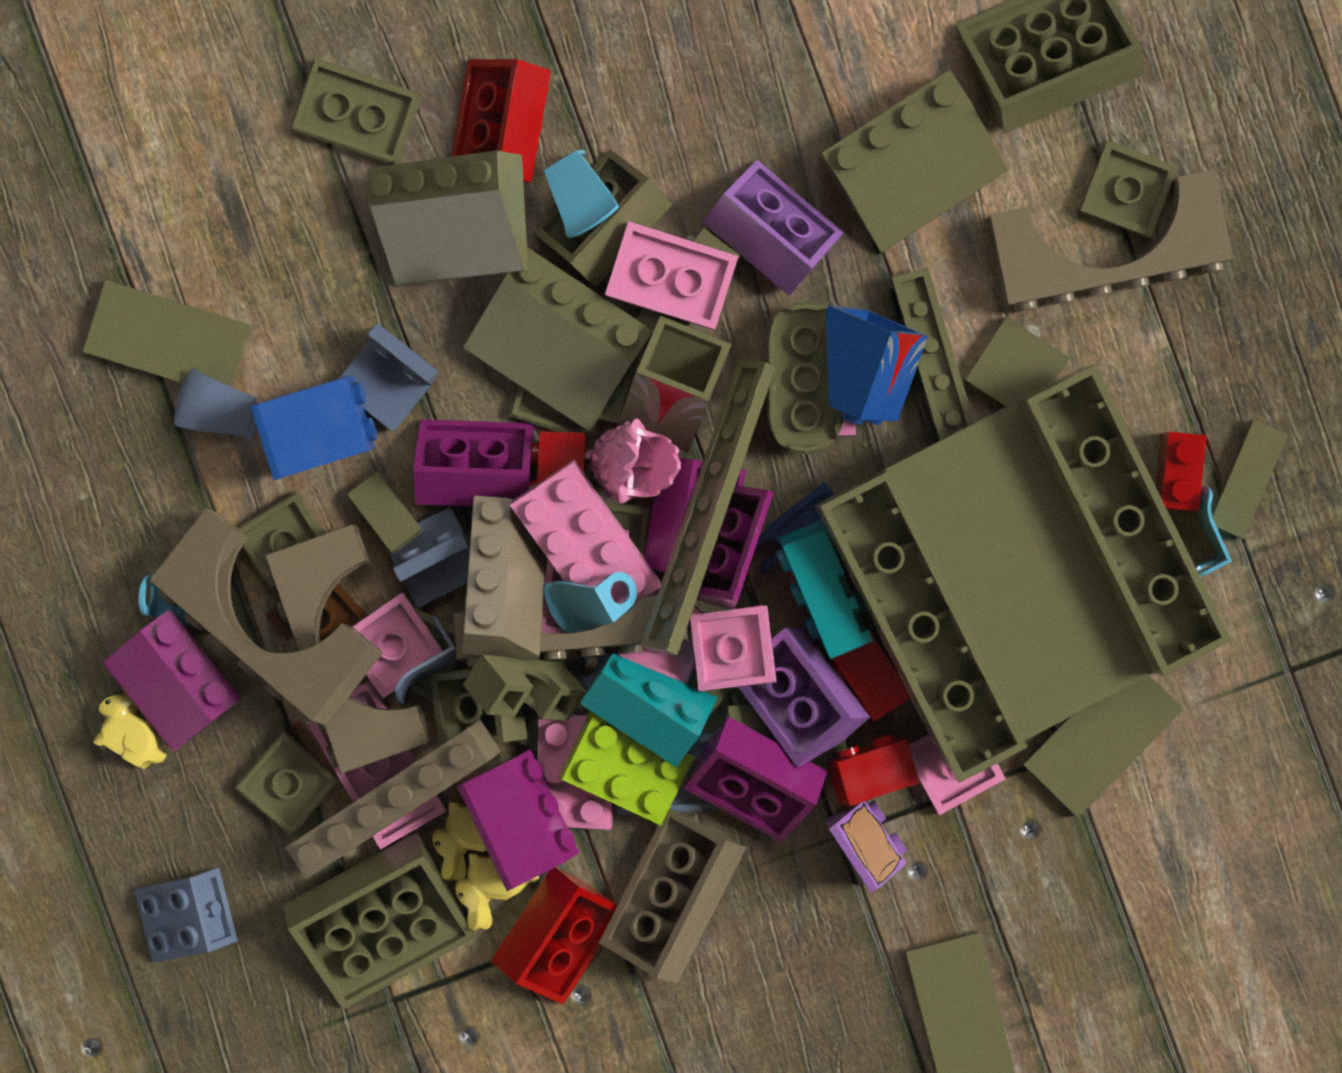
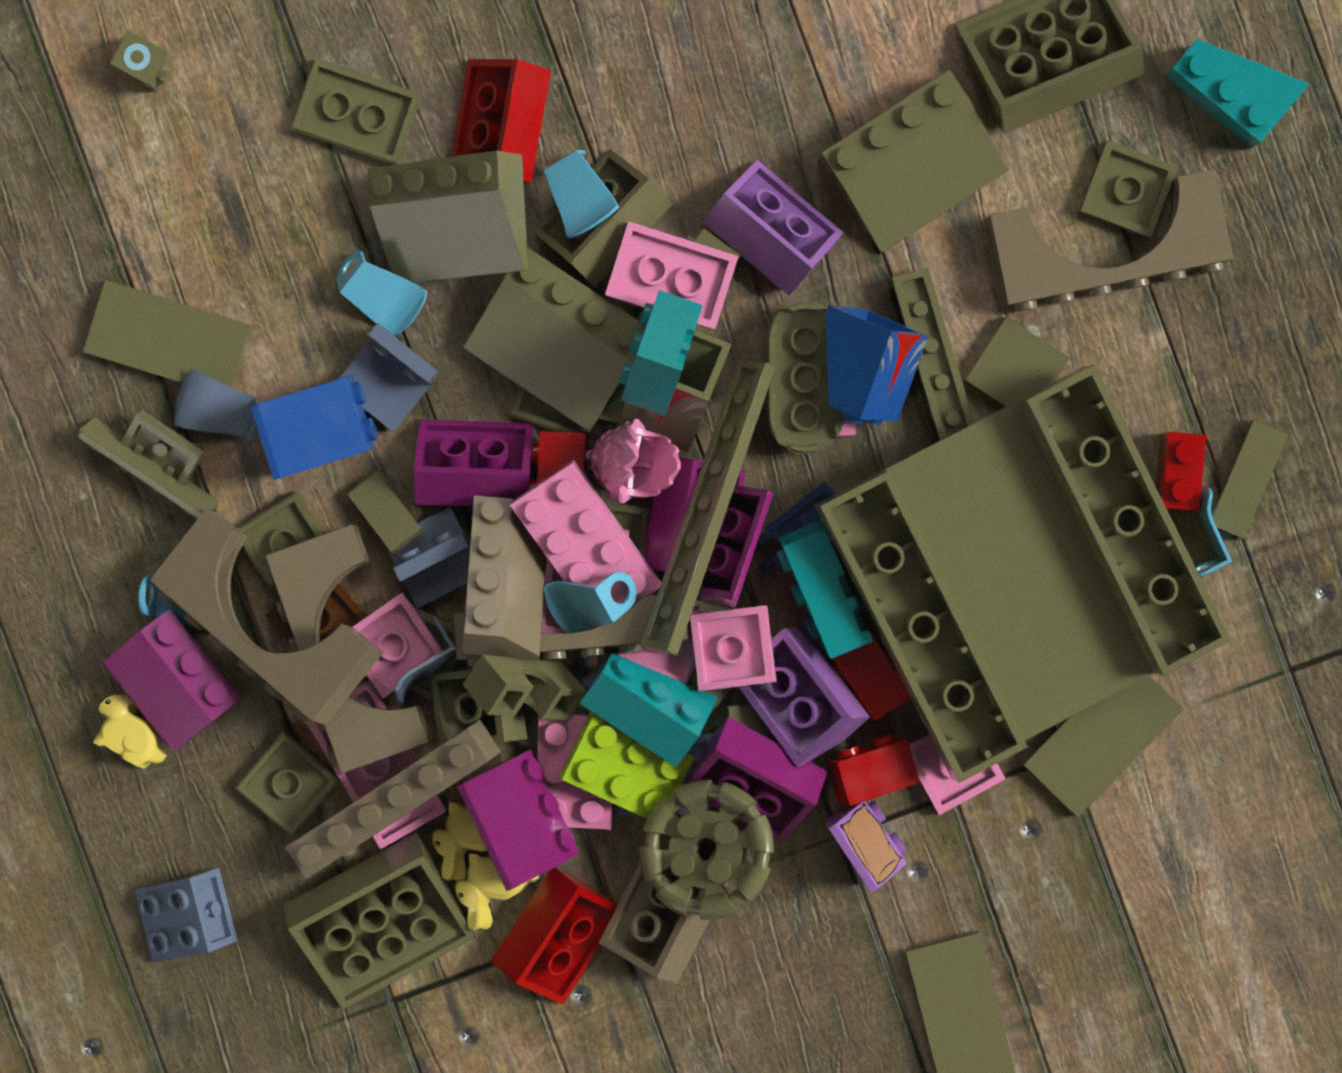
(143, 61): none -> olive brick
(155, 457): none -> olive bracket
(380, 294): none -> medium azure piece
(659, 352): none -> teal wedge
(684, 856): none -> olive plate
(1235, 90): none -> teal wedge

